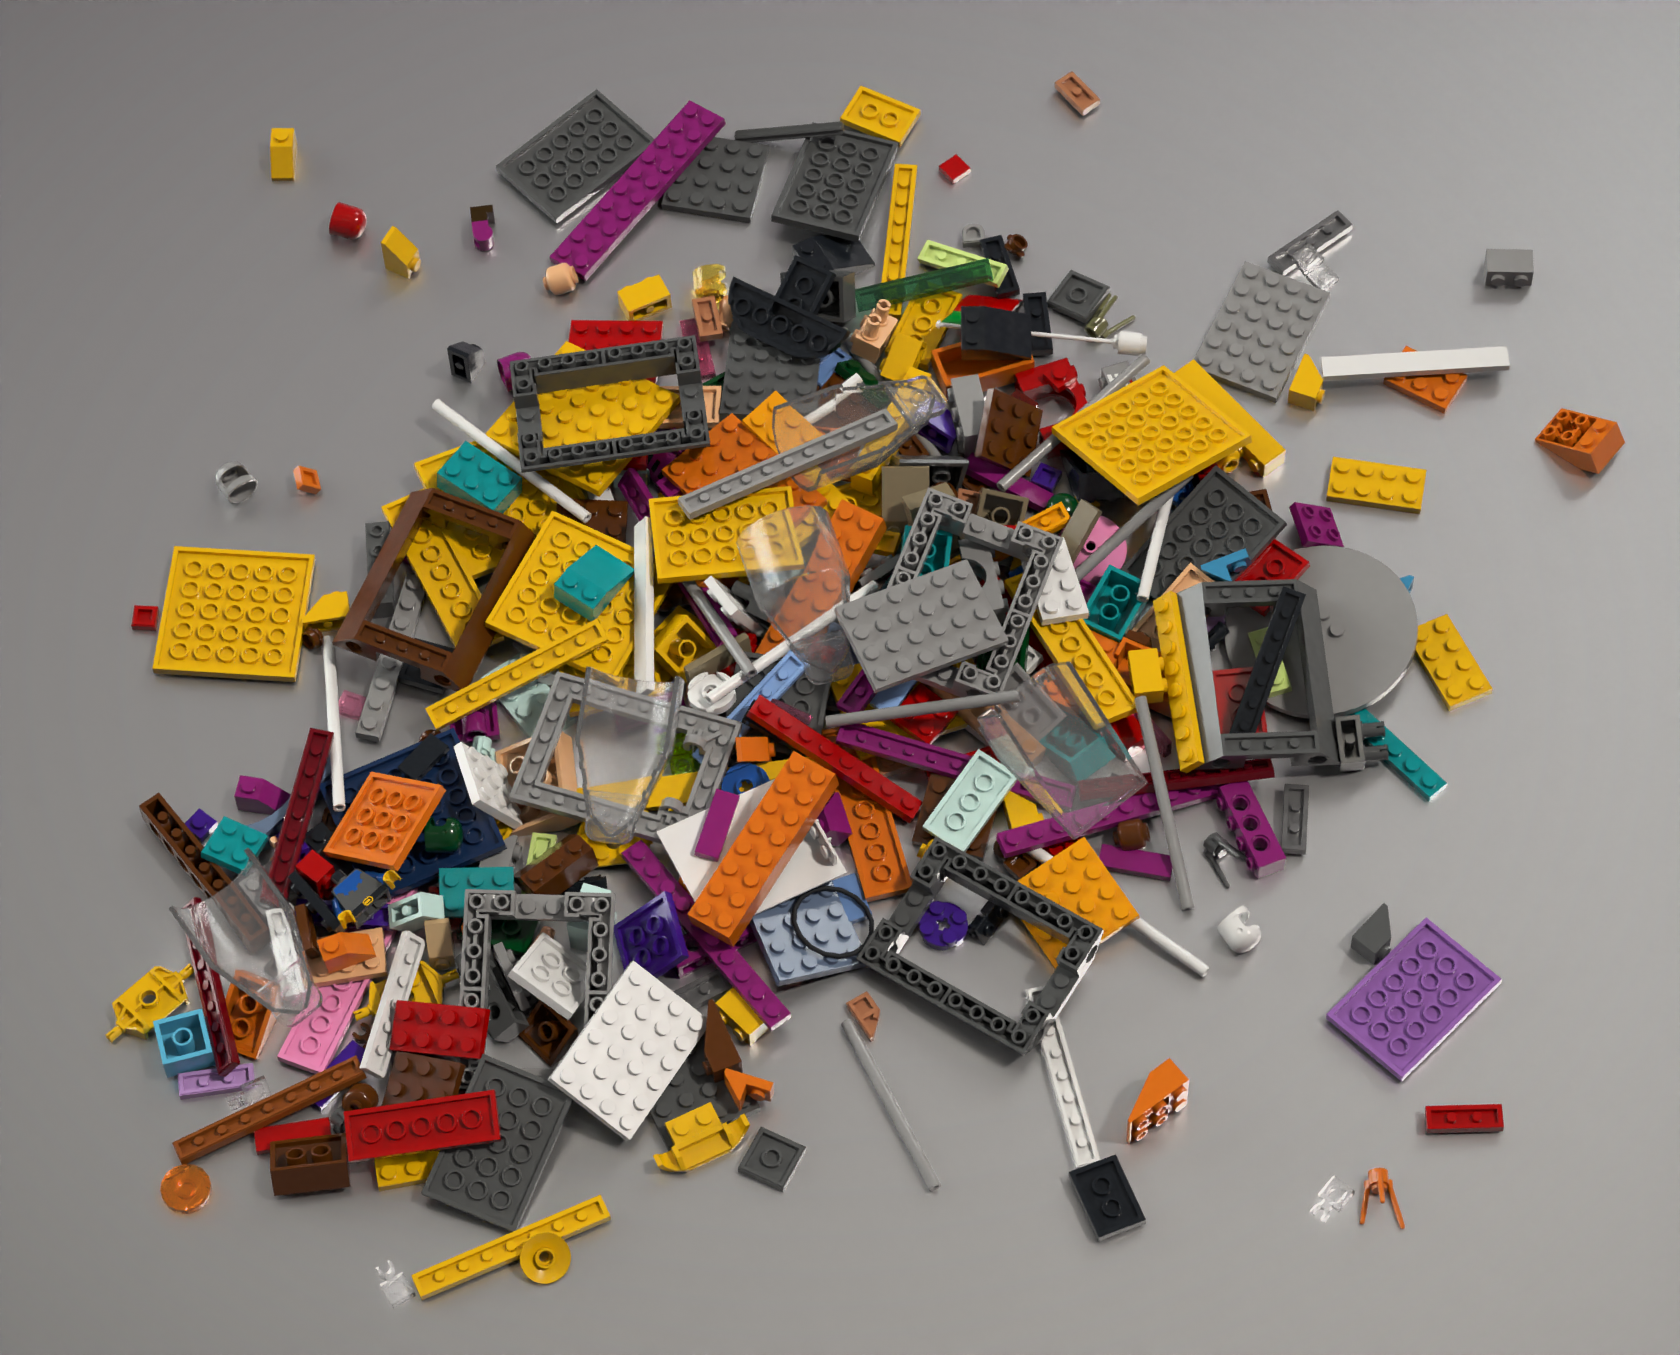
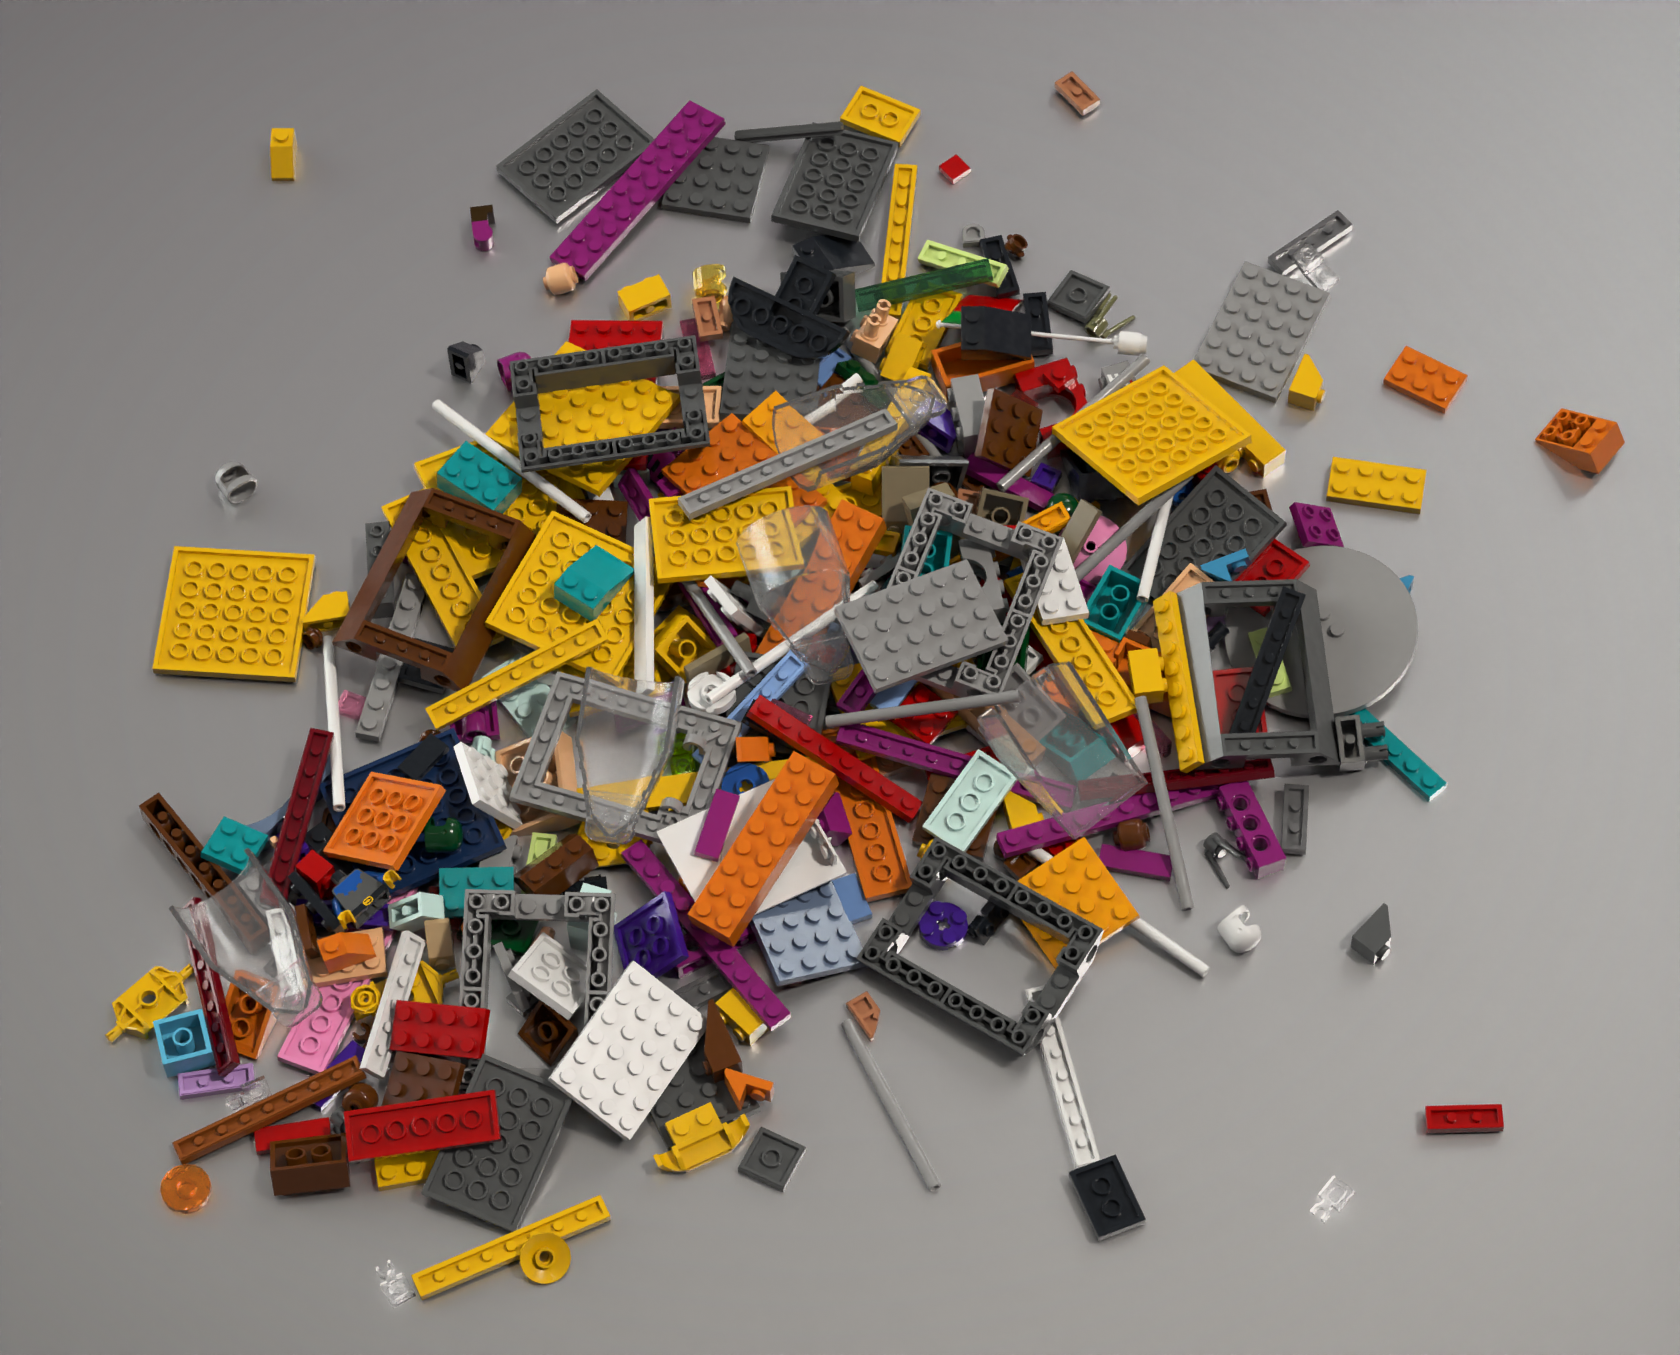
(145, 618): red tile -> none
(201, 825): dark purple plate -> none
(259, 795): magenta slope -> none
(307, 479): orange plate -> none
(347, 221): red helmet -> none
(360, 994): none -> yellow plate
(400, 254): yellow slope -> none
(505, 1017): dark grey brick -> none
(845, 892): black piece -> none
(1162, 1094): orange slope -> none
(1379, 1183): orange plant -> none
(1413, 999): medium lavender plate -> none
(1415, 363): white tile -> none
(1450, 664): yellow plate -> none
(1509, 267): light grey brick -> none

